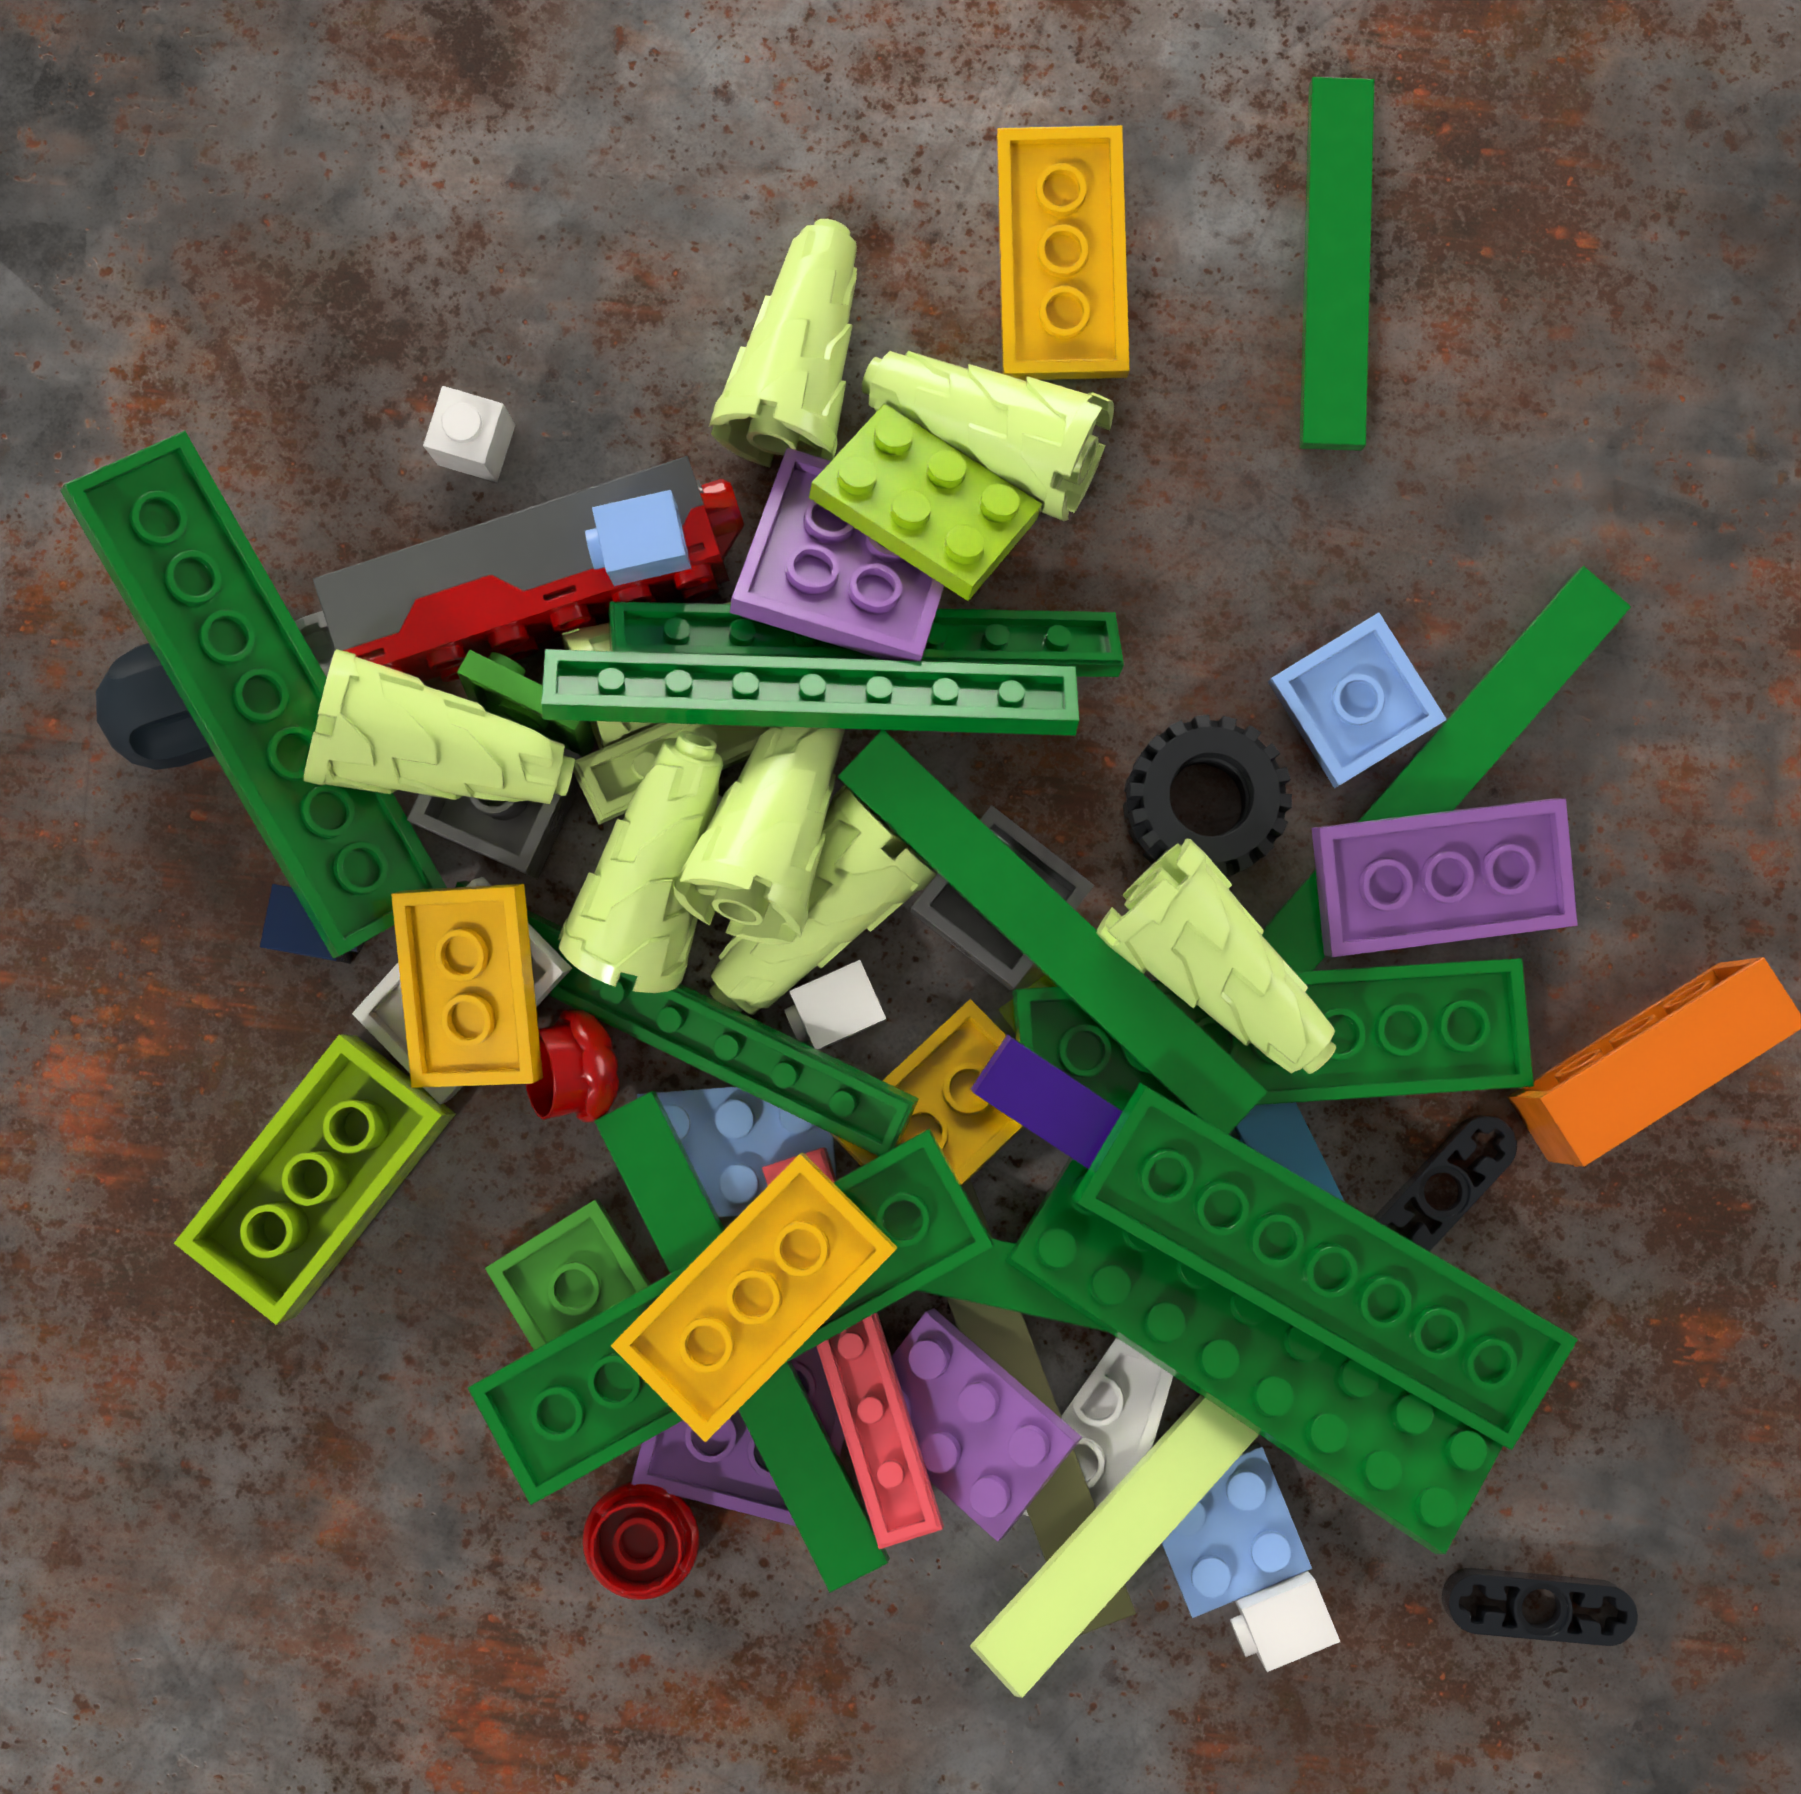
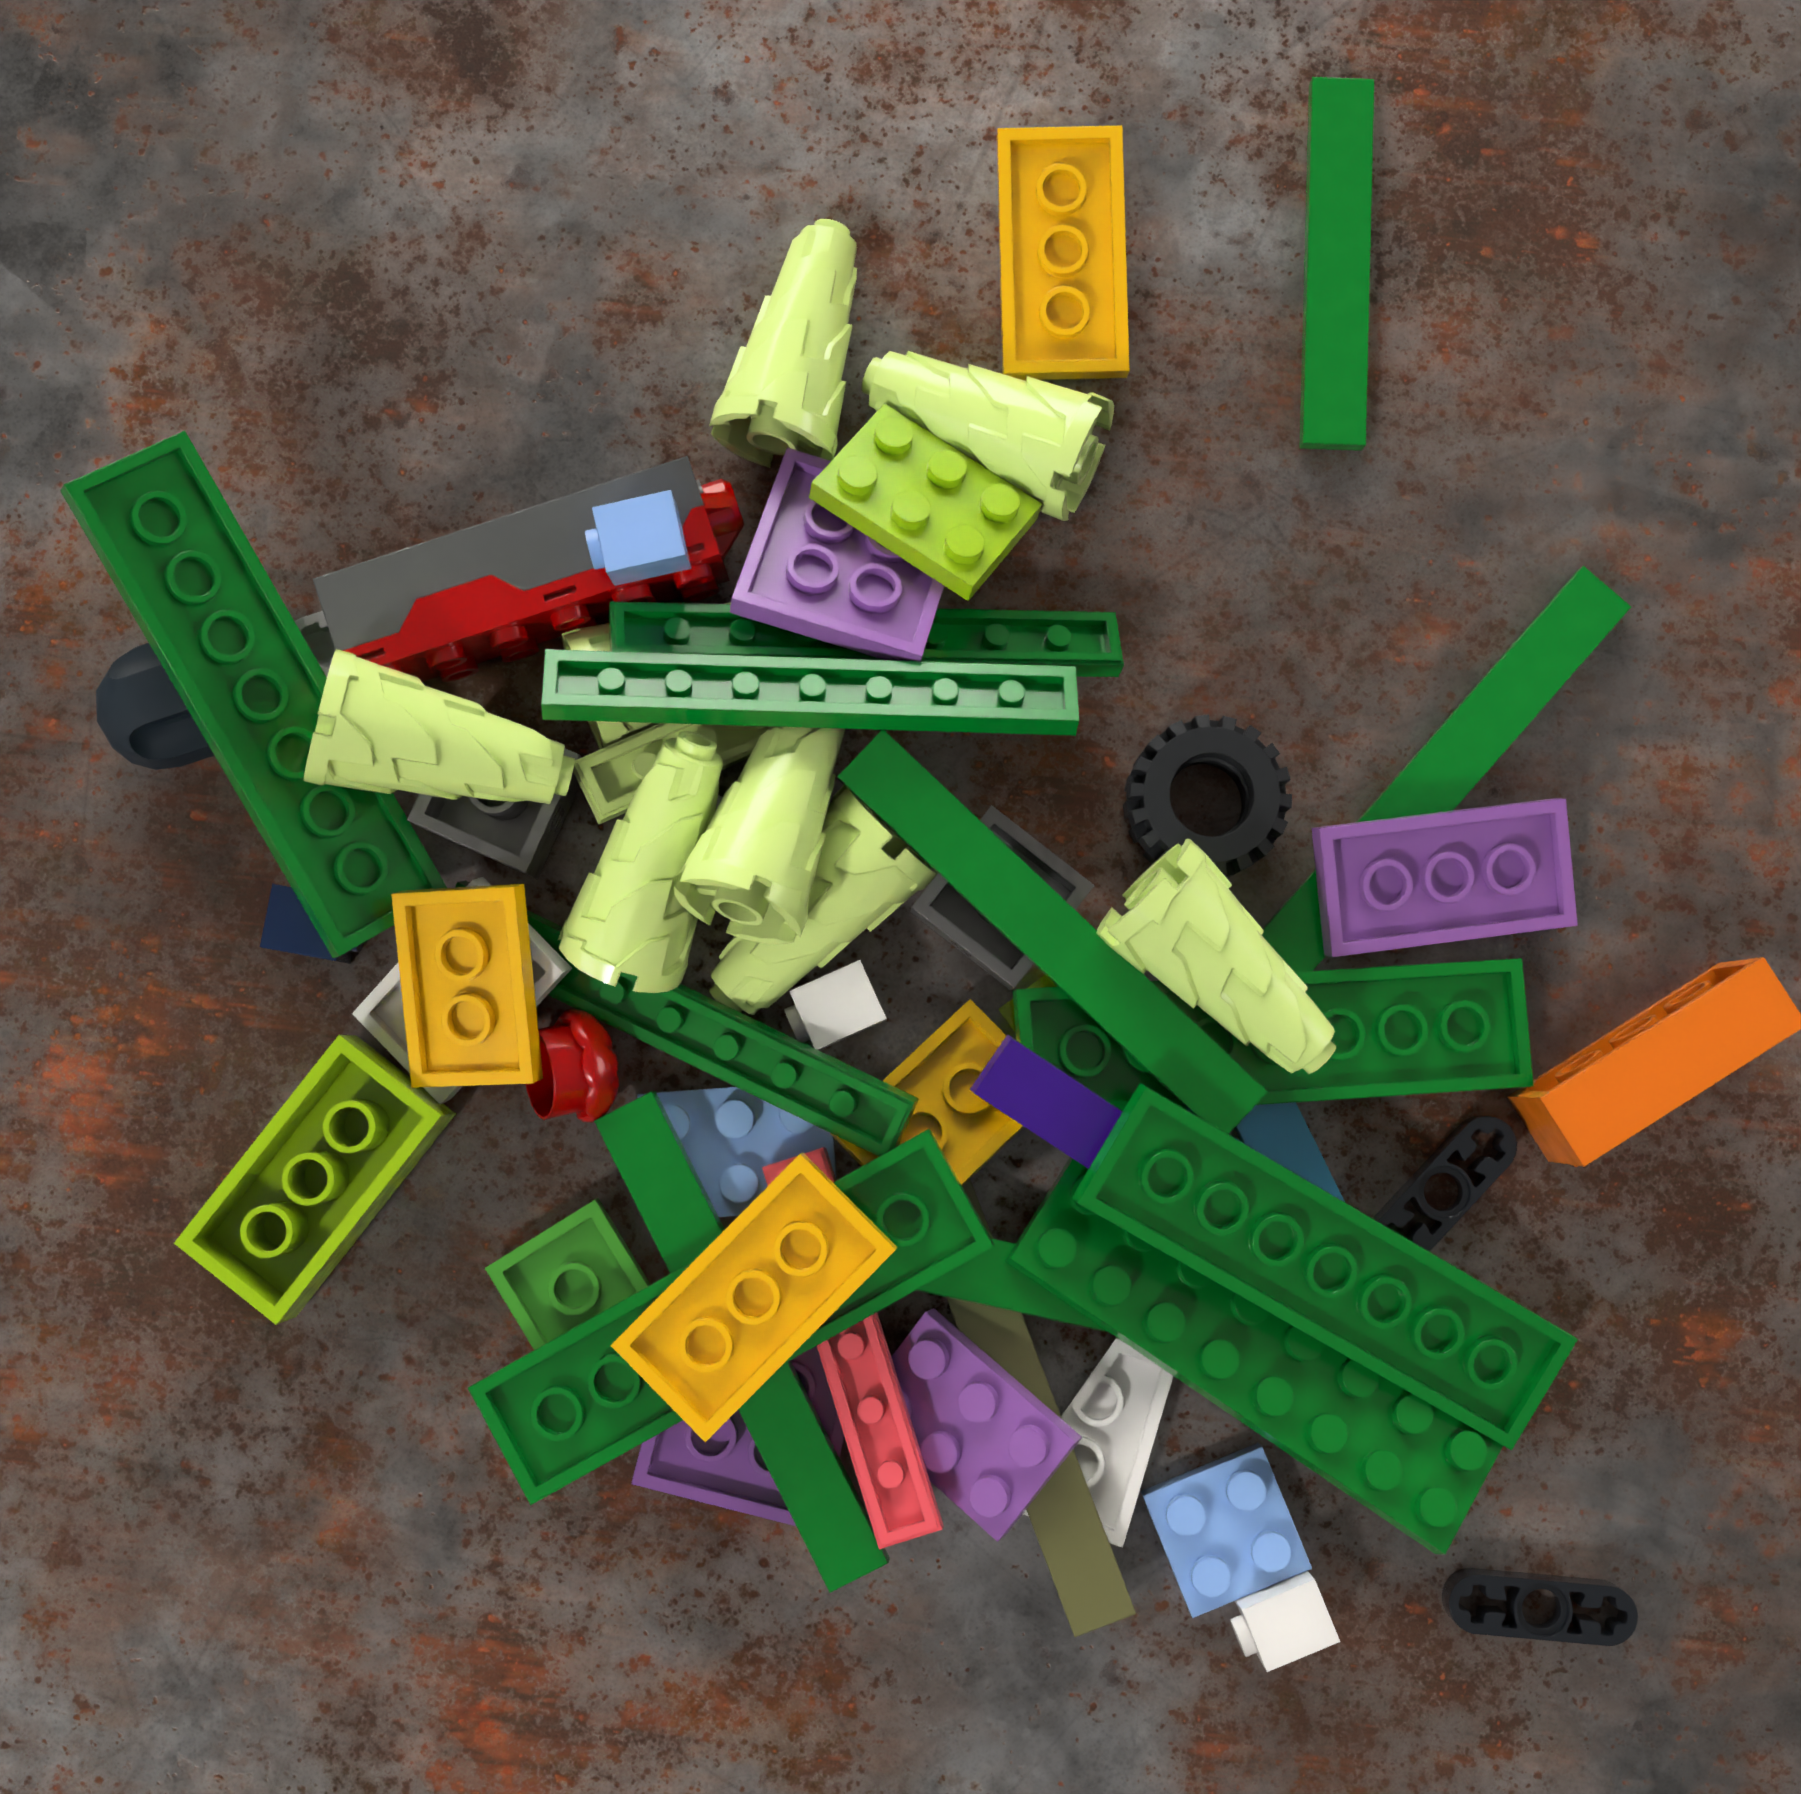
(469, 434): white brick -> none
(505, 692): bright green plate -> none
(640, 1541): red piece -> none
(1111, 1545): yellowish green tile -> none
(1356, 700): light blue plate -> none

